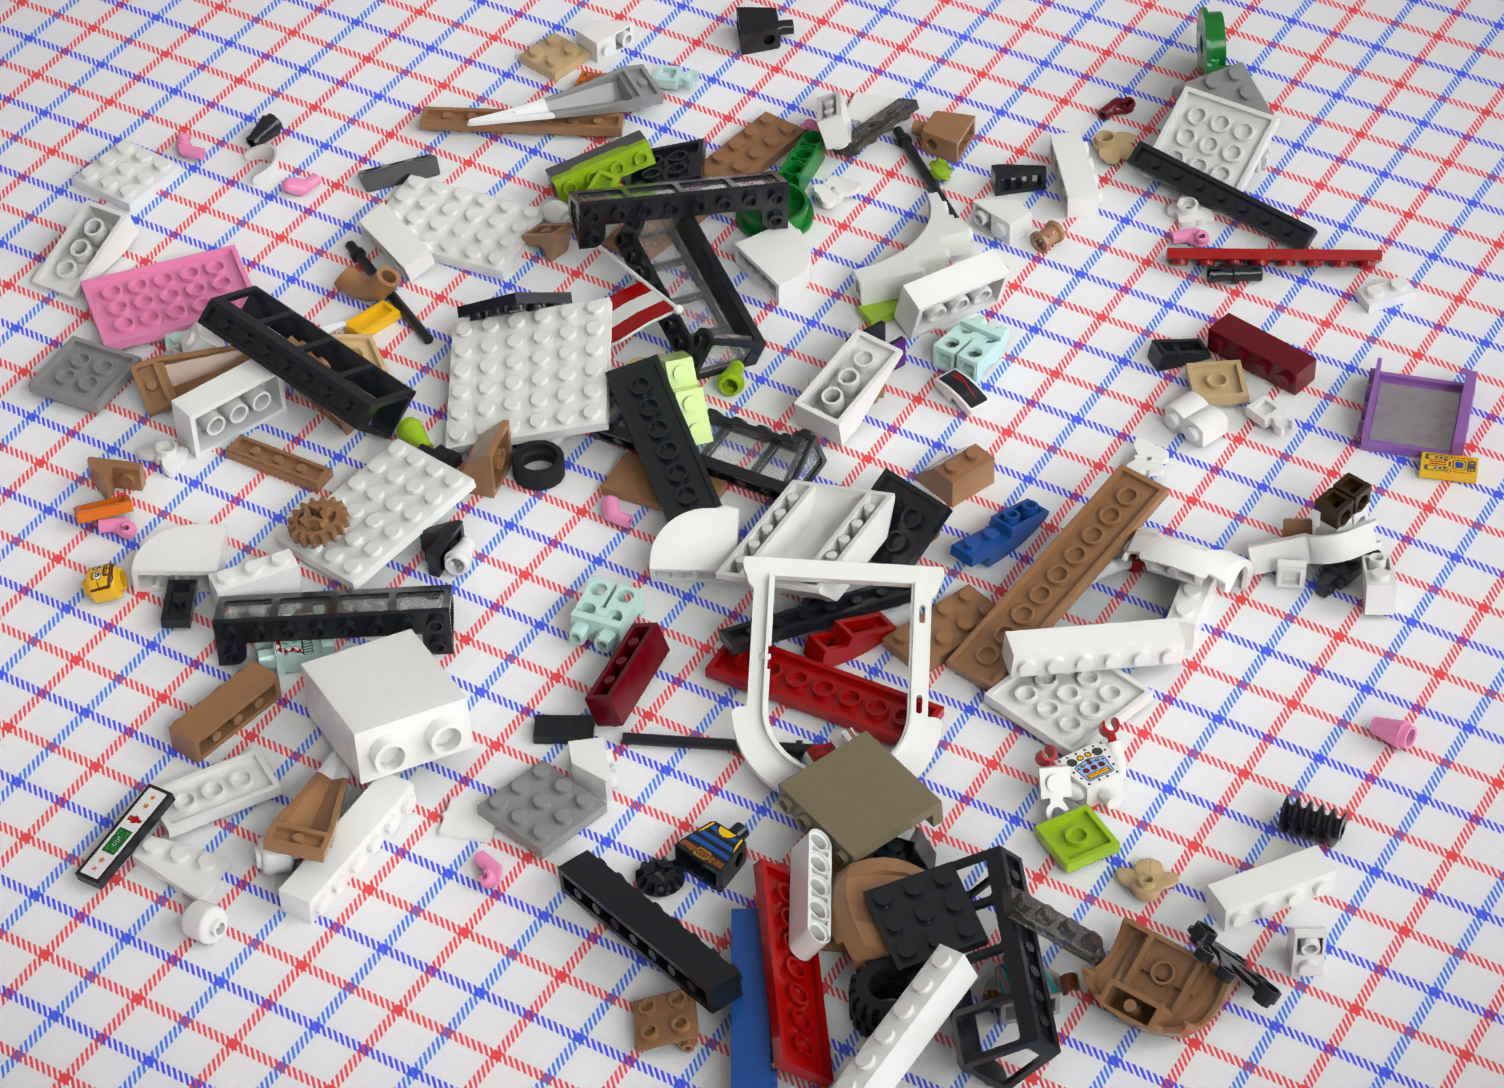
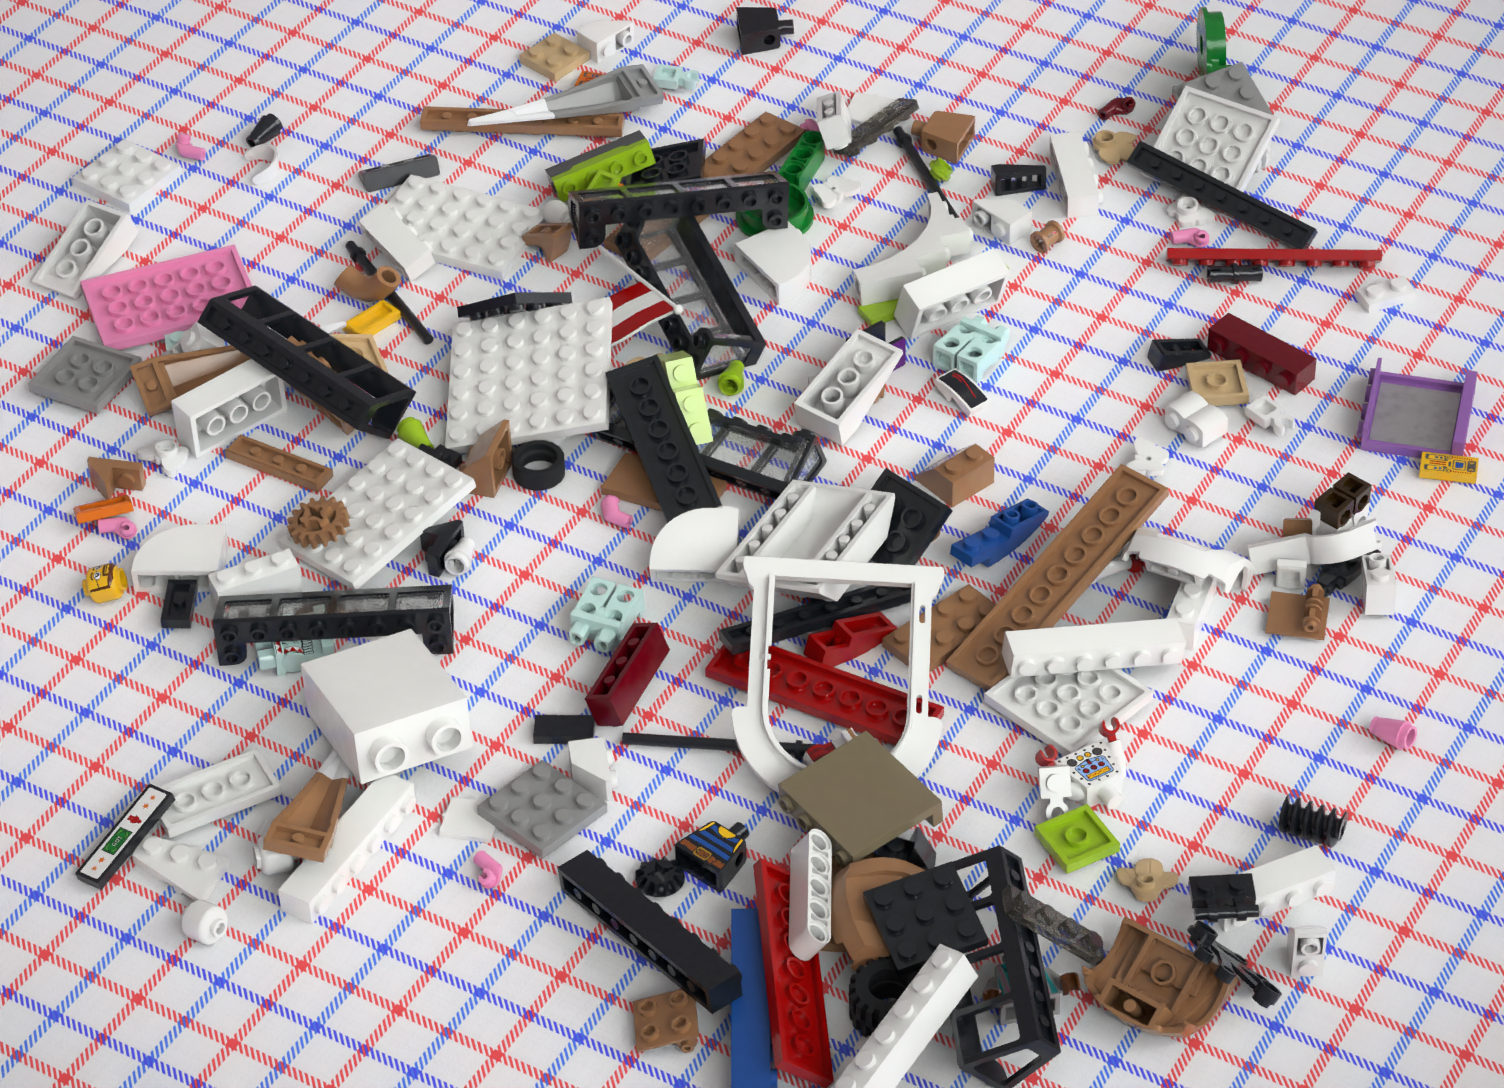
(225, 711): medium nougat brick -> none
(300, 186): bright pink arm -> none
(1223, 897): none -> black plate
(1298, 614): none -> medium nougat hinge

